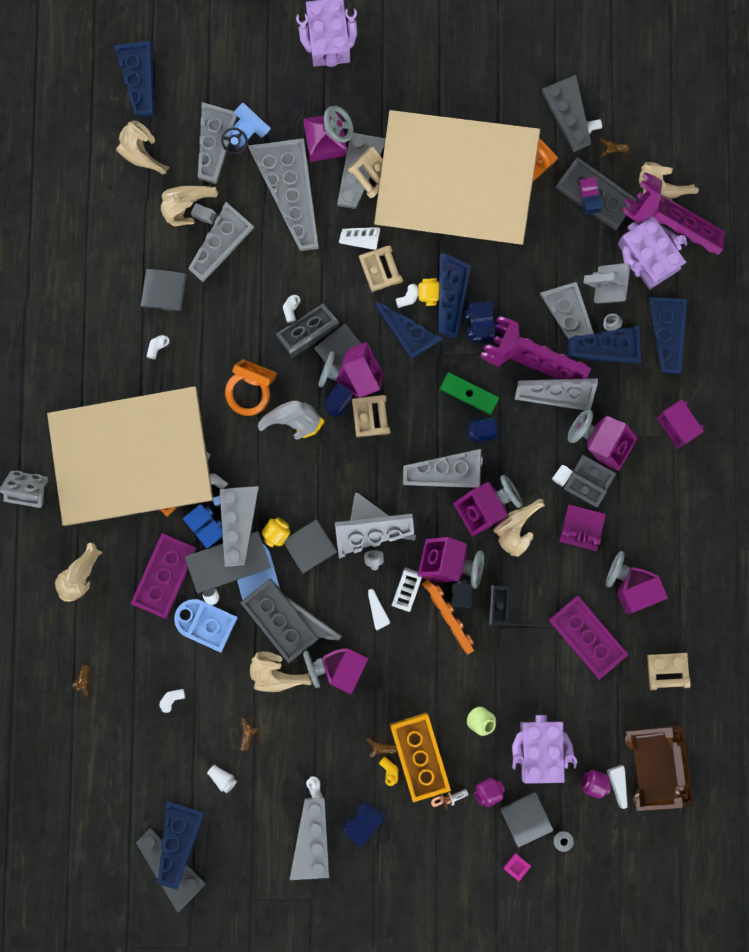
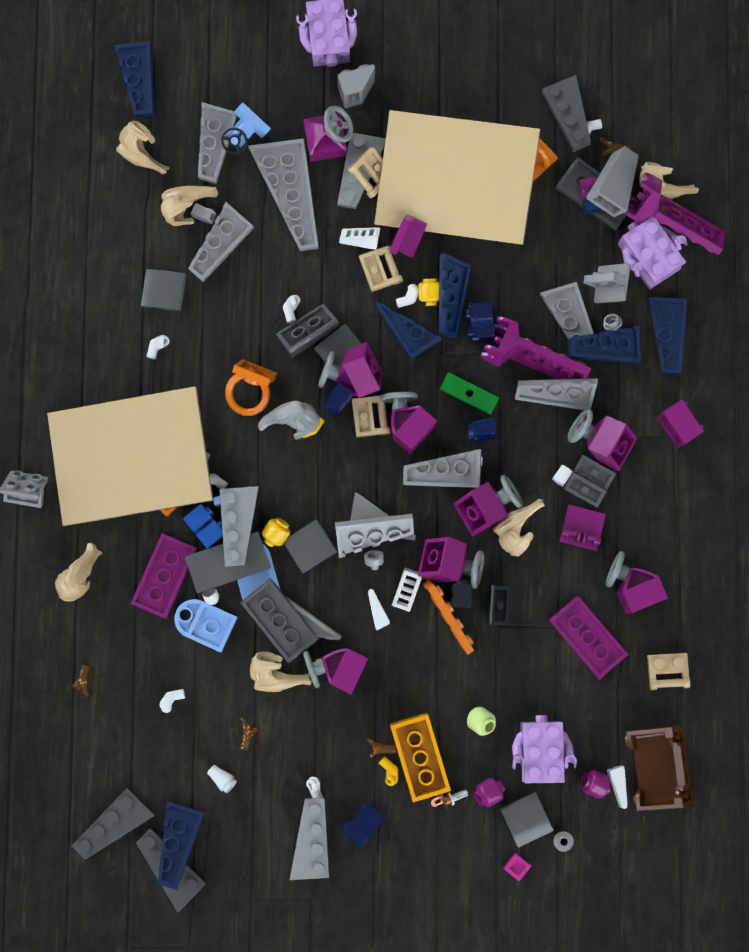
(116, 821): none -> dark grey wing
(356, 84): none -> light grey slope
(408, 236): none -> magenta panel
(408, 424): none -> magenta piece
(615, 182): none -> light grey slope

